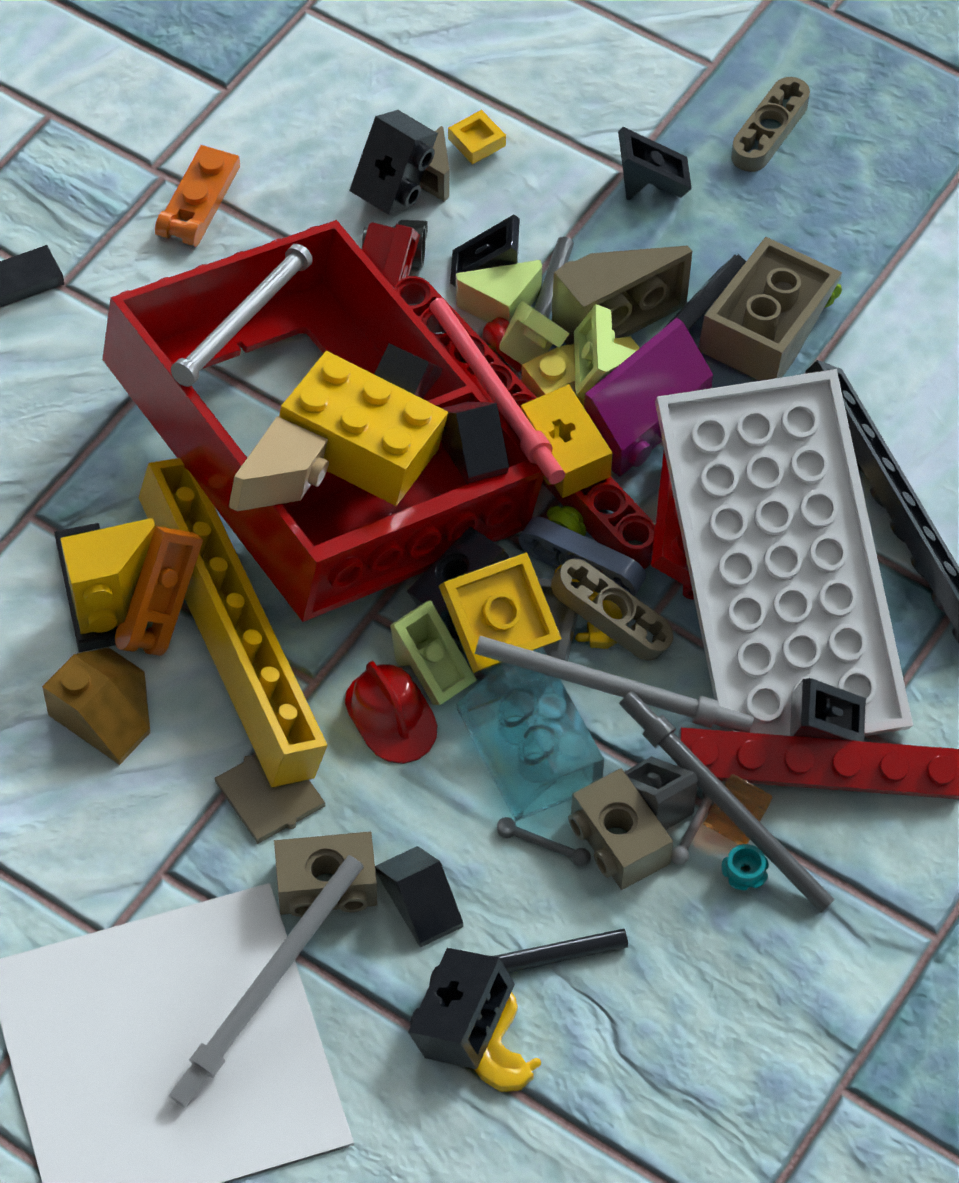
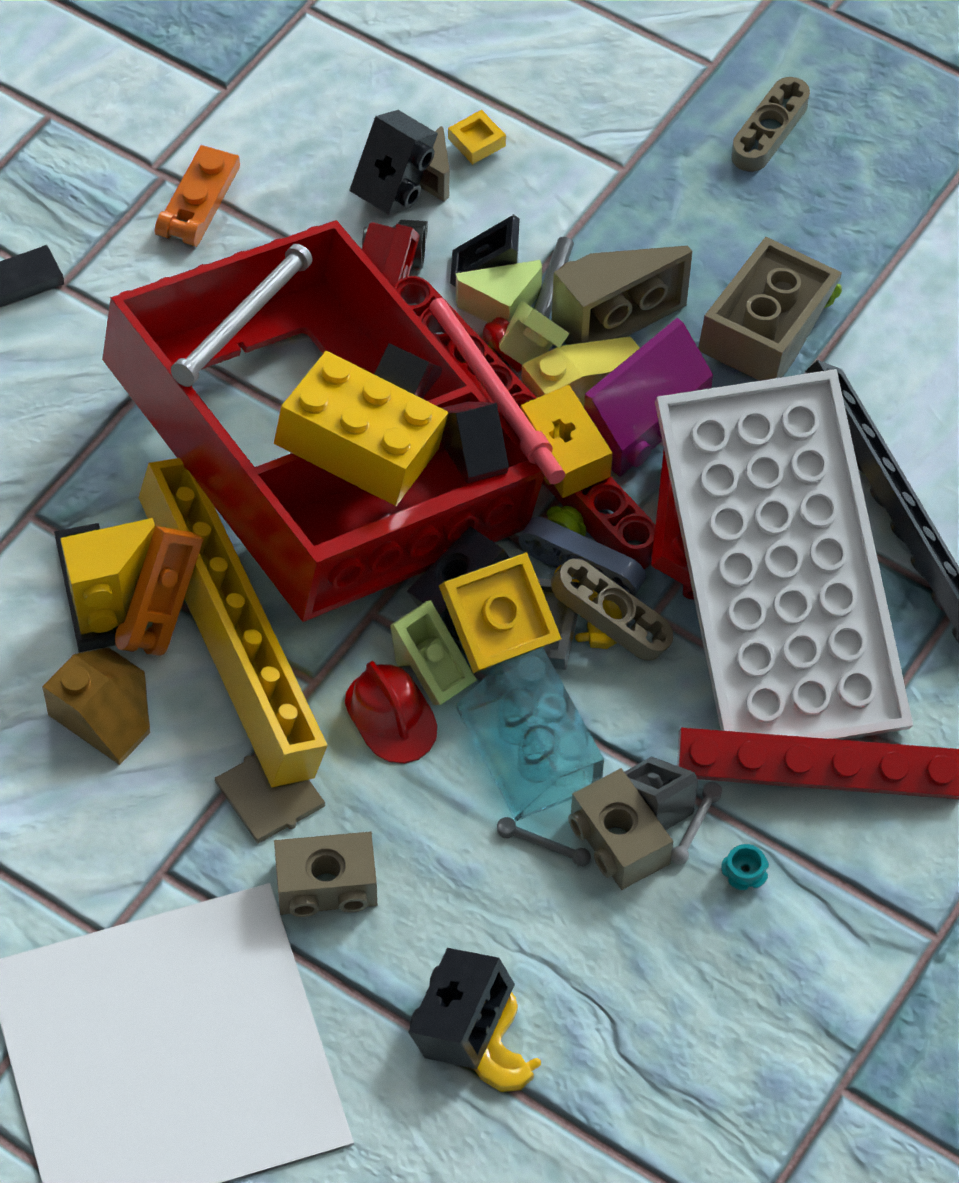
(209, 1058): light grey bar -> none
(280, 467): tan slope -> none
(421, 894): black slope -> none
(564, 950): black bar -> none
(595, 350): yellowish green slope -> none
(652, 163): black slope -> none
(660, 733): dark grey bar -> none
(702, 711): light grey bar -> none
(709, 292): black tile -> none
(750, 796): clear orange slope -> none
(826, 712): black slope -> none

